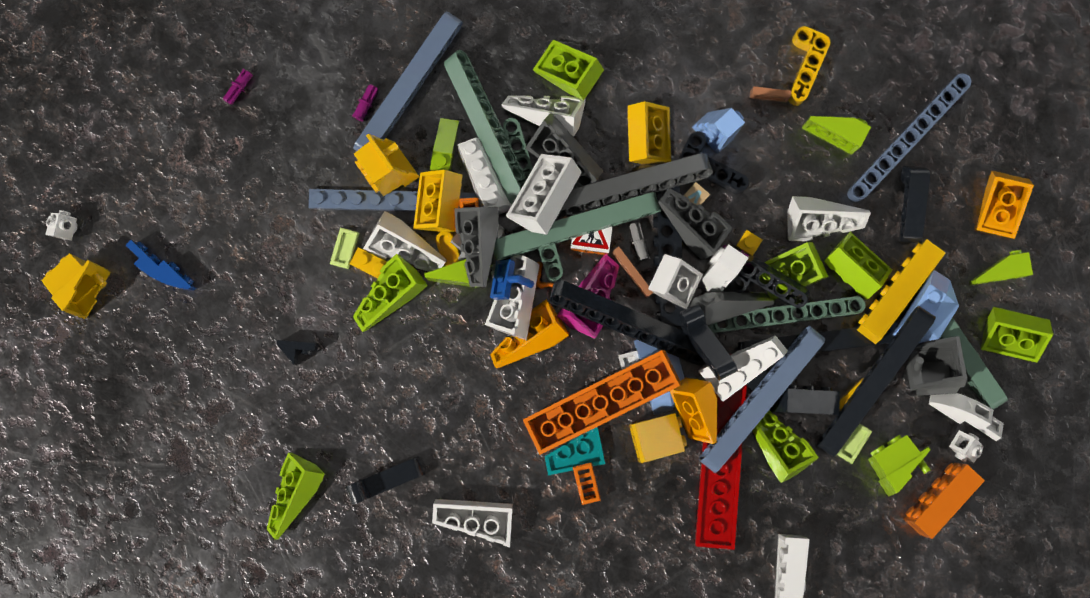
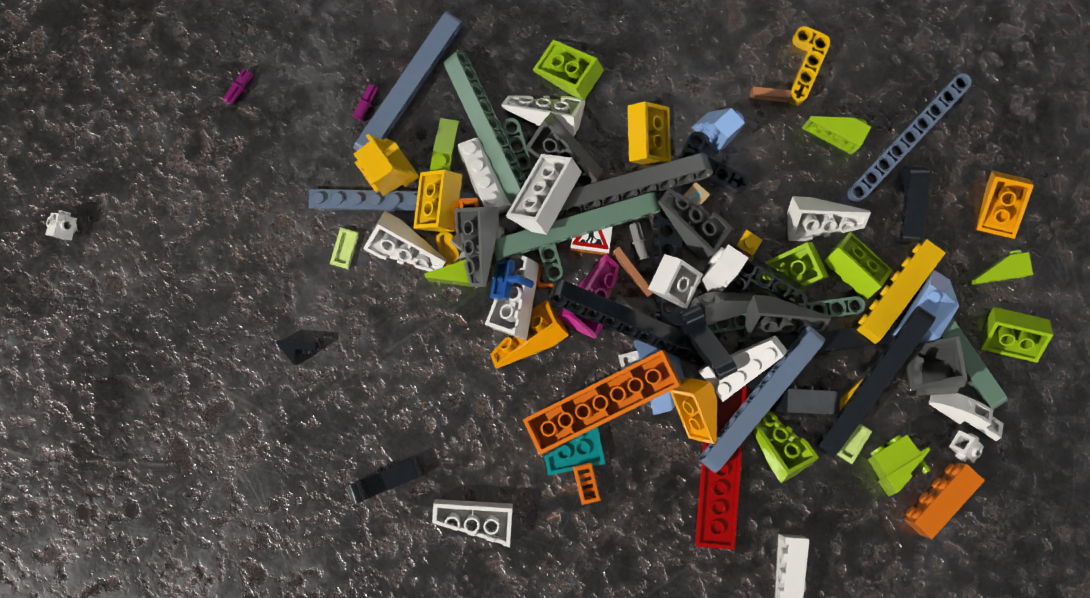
(76, 284): yellow piece -> none
(163, 272): blue slope -> none
(297, 487): lime wedge -> none
(367, 262): yellow plate -> none
(393, 288): lime wedge -> none
(657, 437): yellow slope -> none
(775, 316): none -> dark grey wedge

